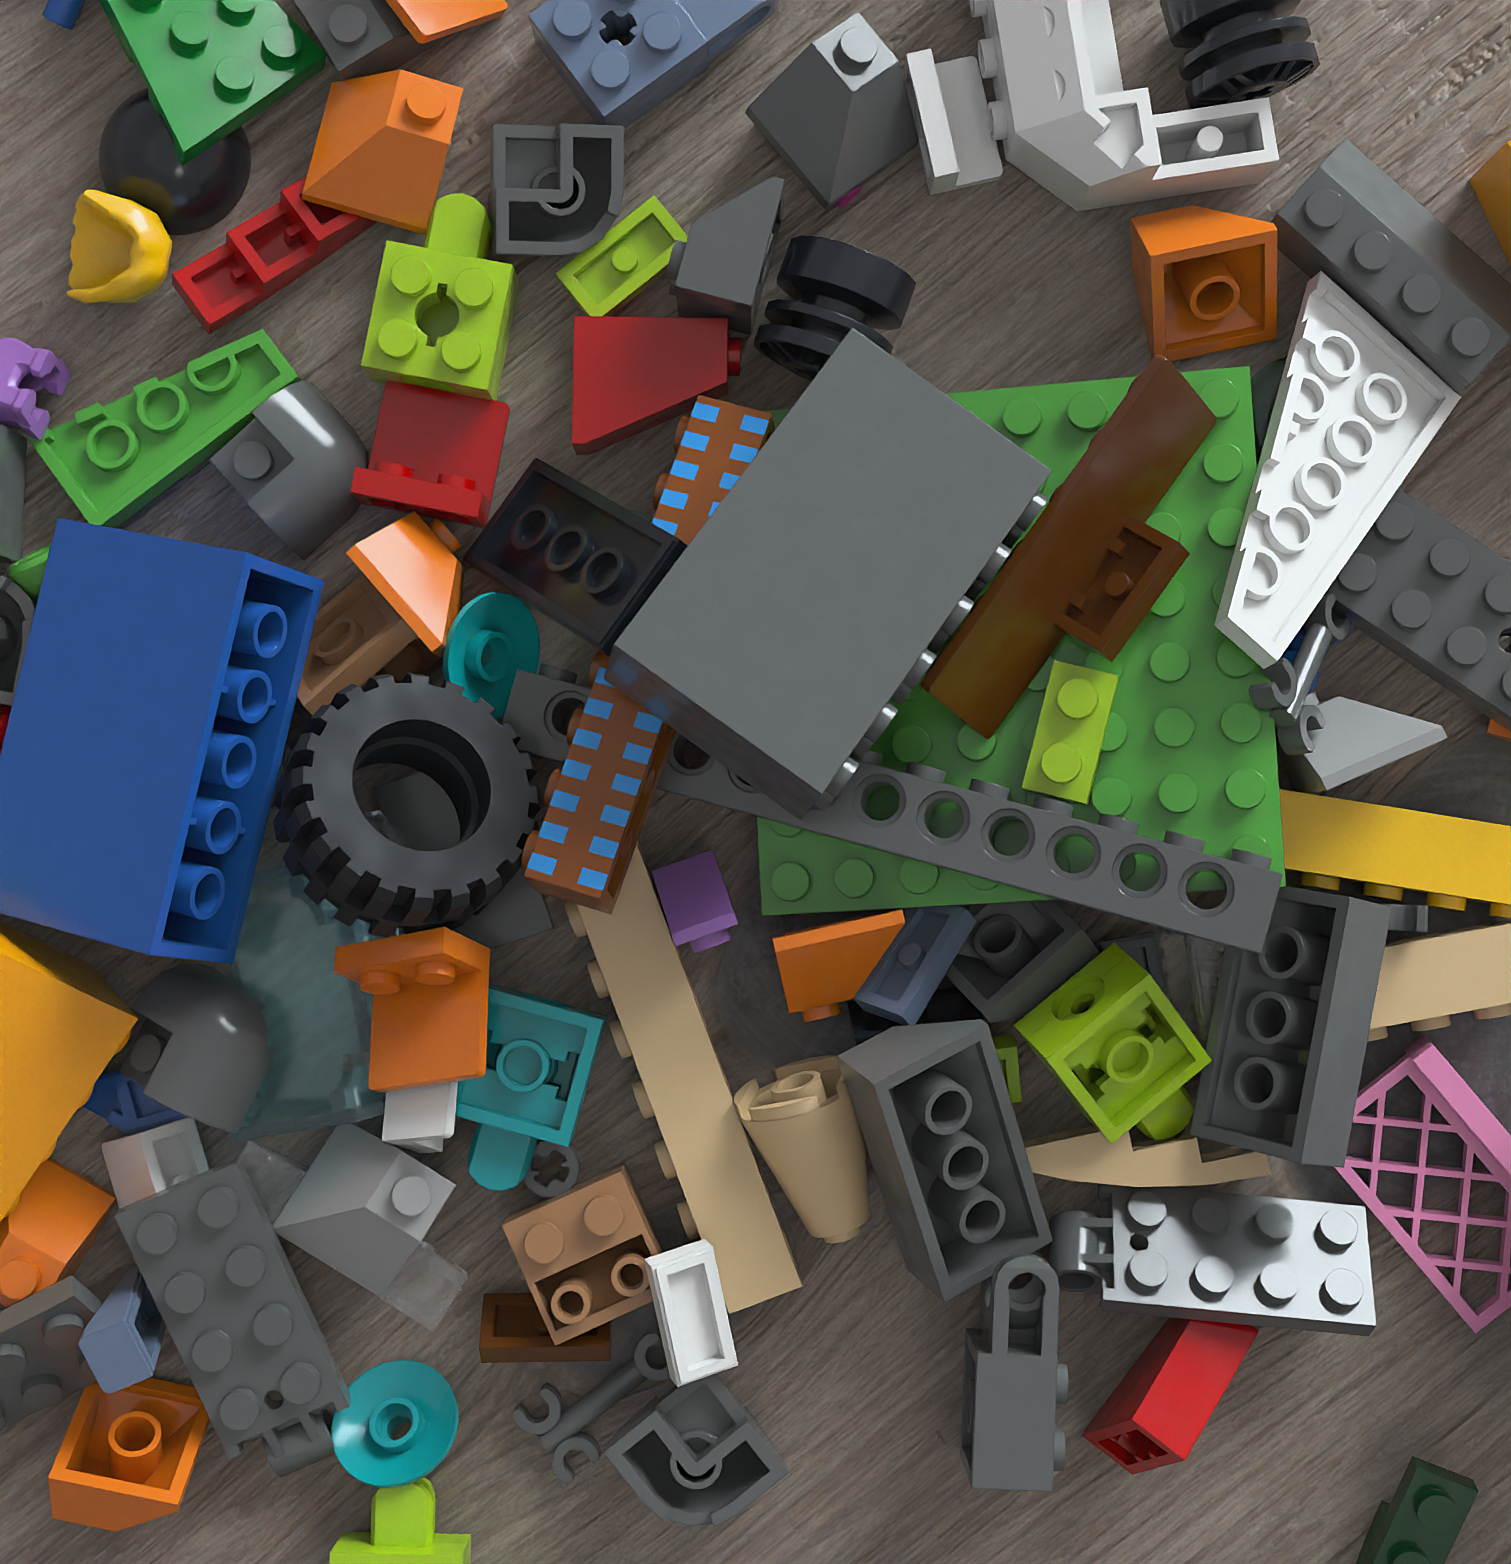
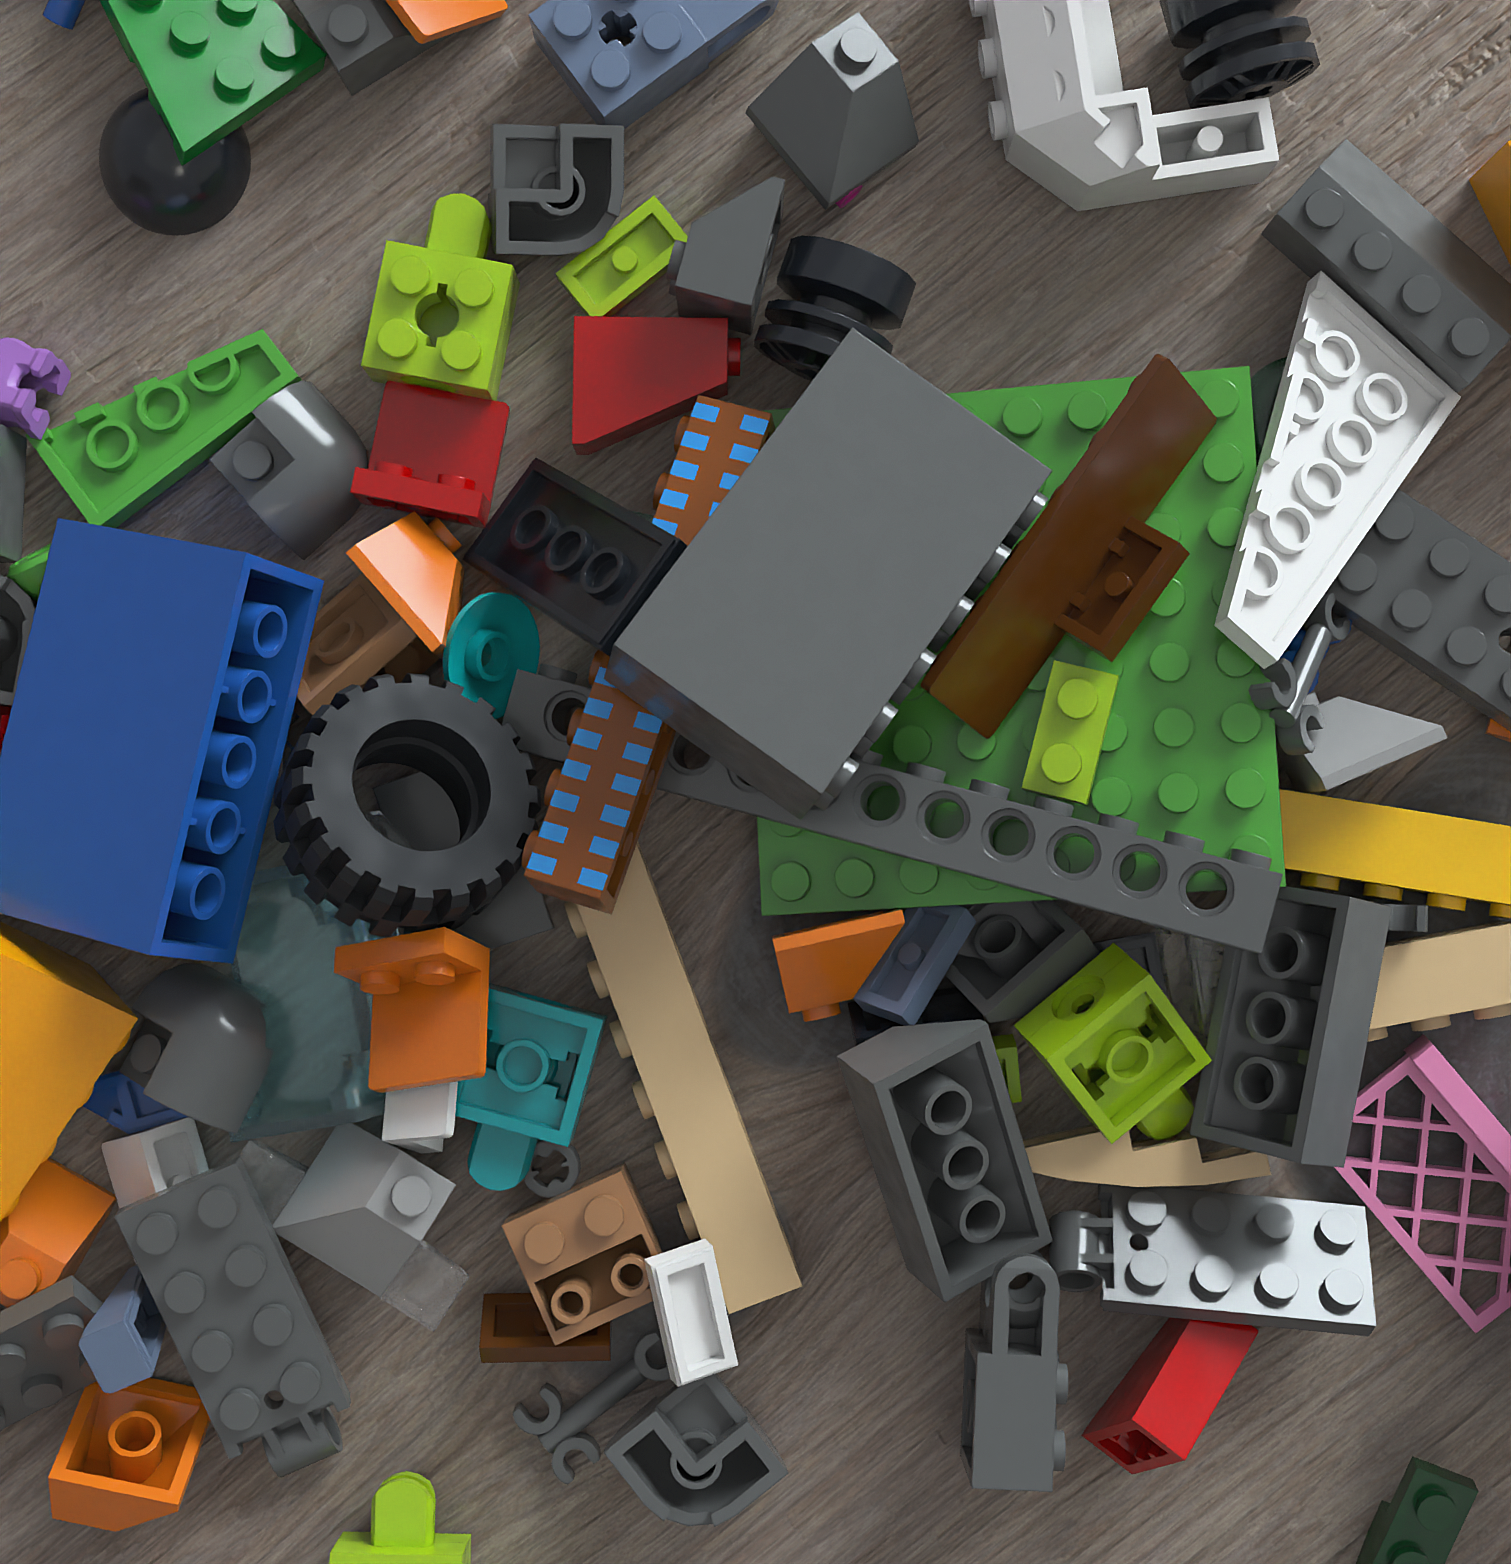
(116, 250): yellow hair -> none
(264, 257): red slope -> none
(381, 1402): teal dish -> none
(383, 147): orange slope -> none
(696, 901): medium lavender slope -> none
(811, 1144): tan cone -> none
(951, 121): white panel -> none
(1204, 280): orange slope -> none

